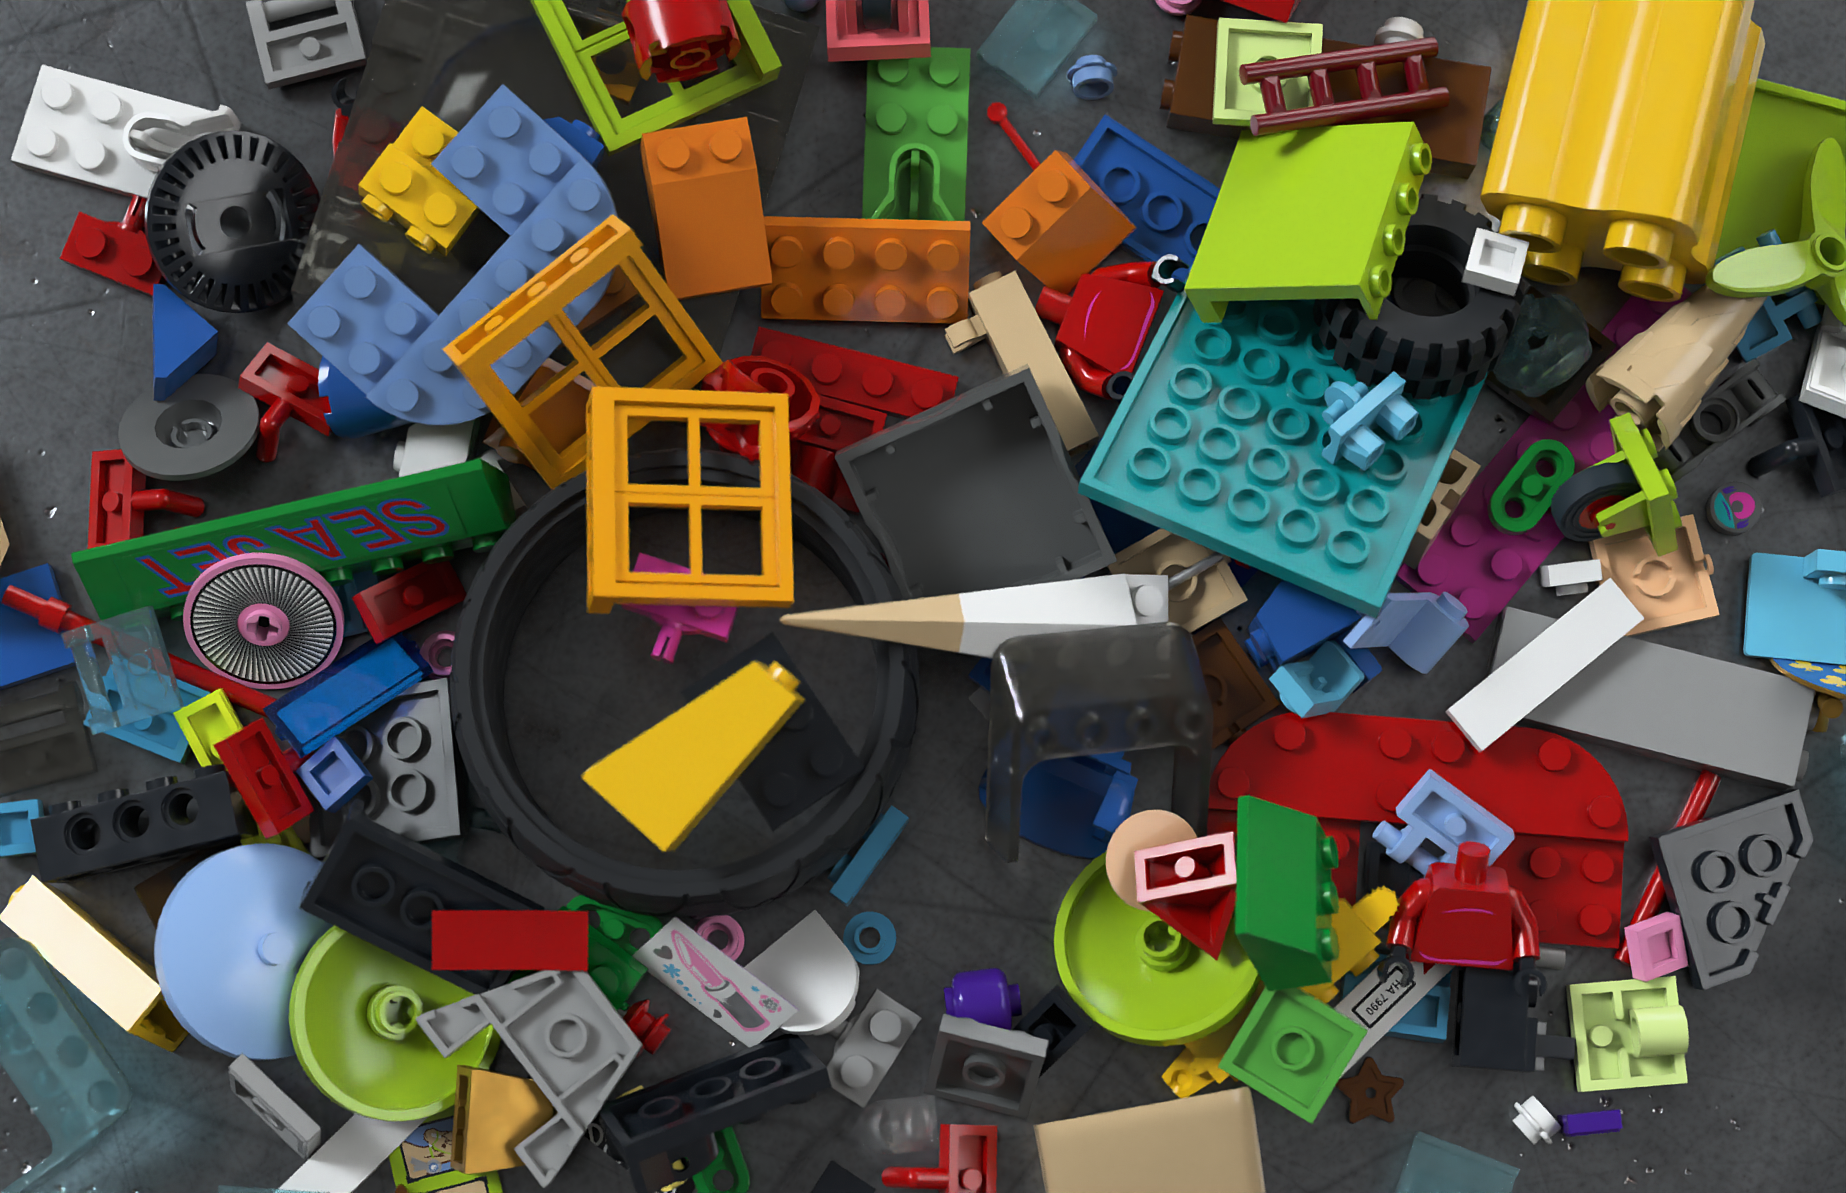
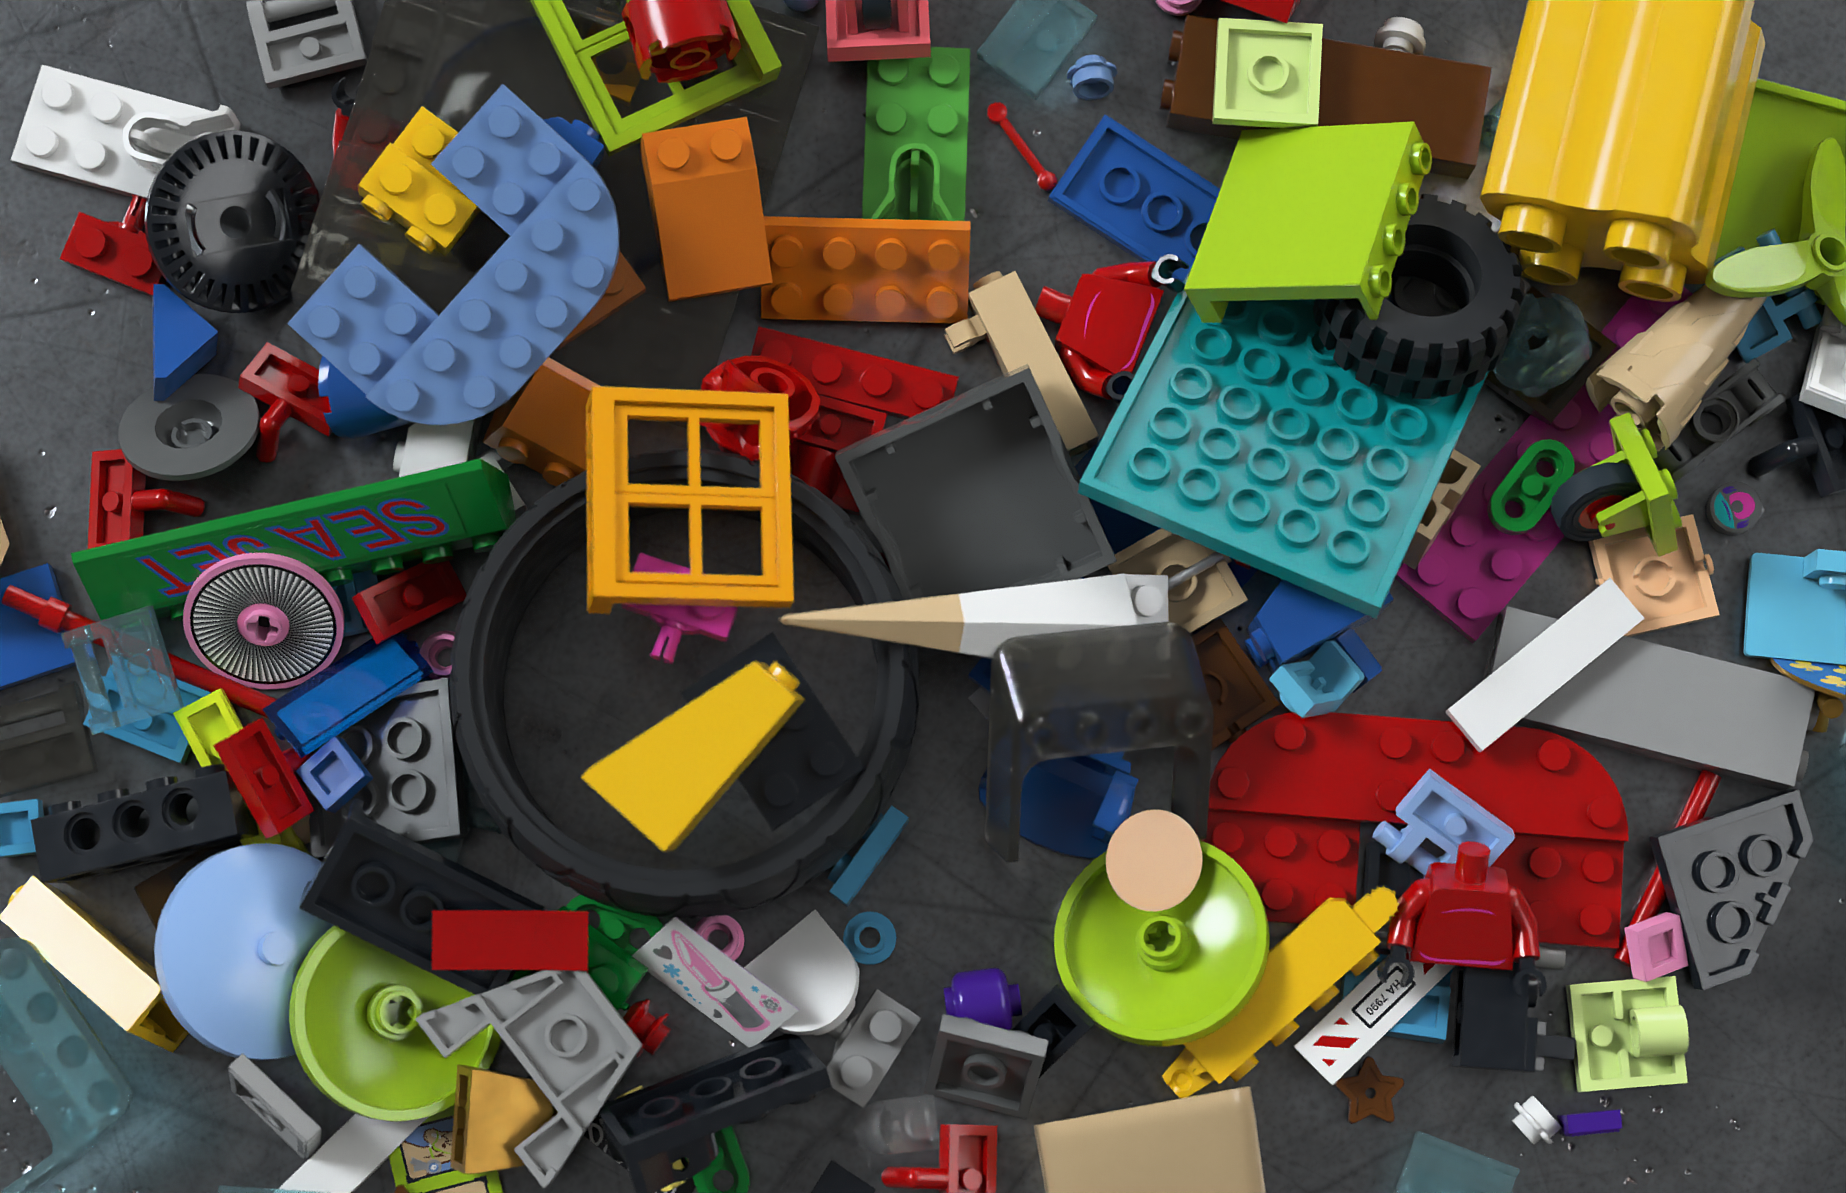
(543, 301): light orange window -> none
(1059, 223): orange slope -> none
(1191, 886): red slope -> none
(1285, 894): green slope -> none
(1293, 1049): bright green plate -> none
(1325, 109): dark red bar -> none
(1357, 412): medium azure hips -> none
(1414, 627): light blue door -> none
(1495, 261): white plate -> none
(1571, 576): white plate -> none

